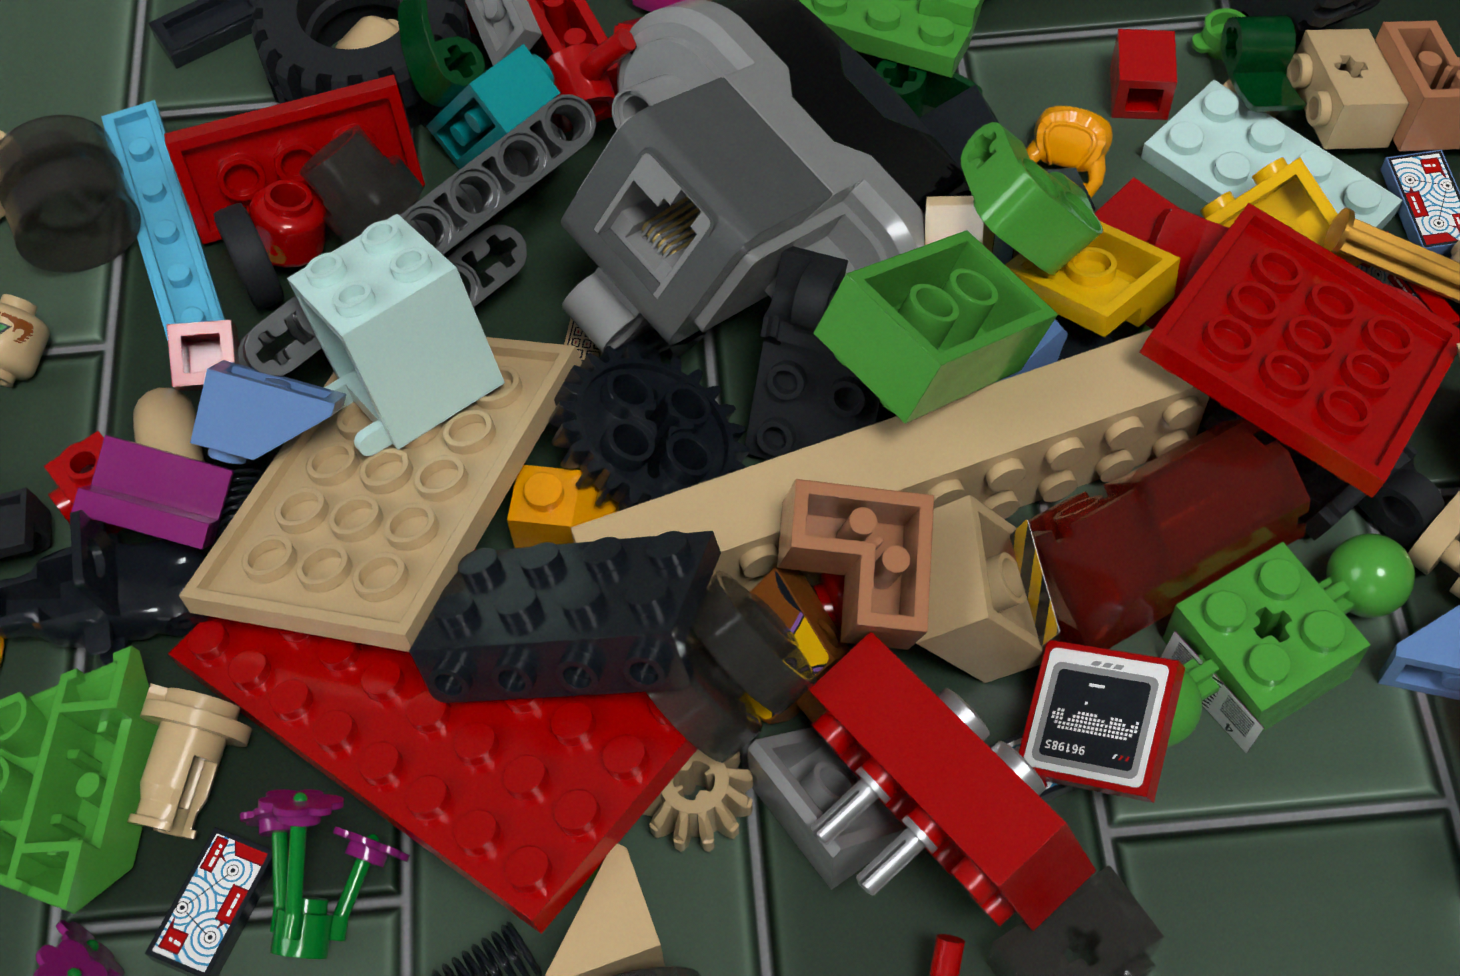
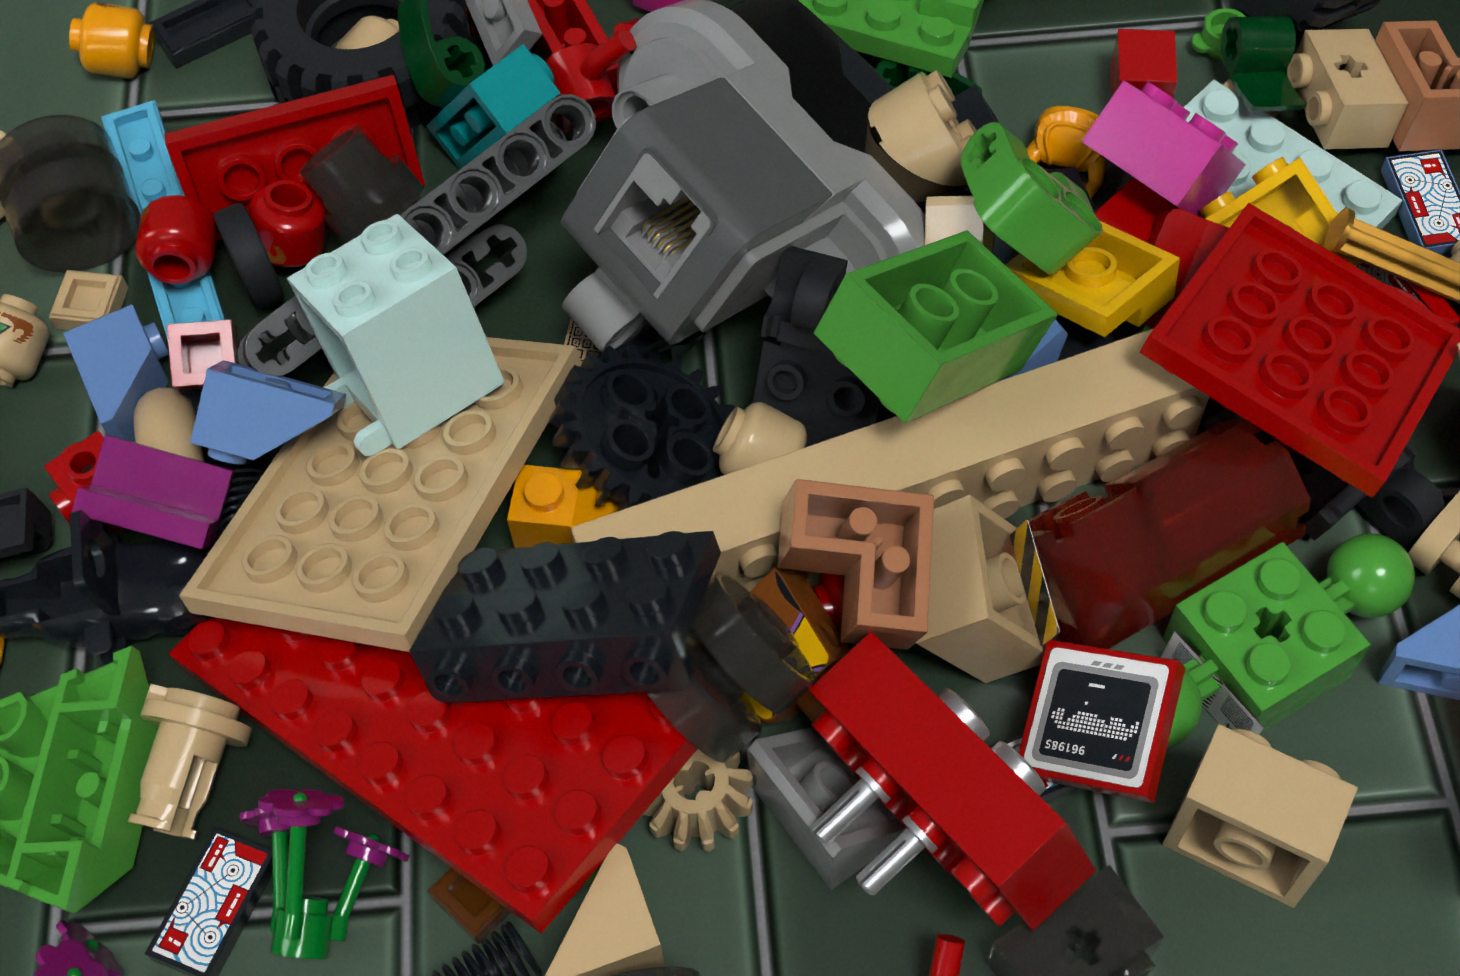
(86, 298): none -> tan tile
(112, 40): none -> light orange head
(118, 365): none -> medium blue slope
(176, 239): none -> red head
(468, 905): none -> reddish brown tile
(757, 436): none -> tan head
(922, 128): none -> tan brick
(1156, 145): none -> dark pink brick
(1260, 815): none -> tan brick

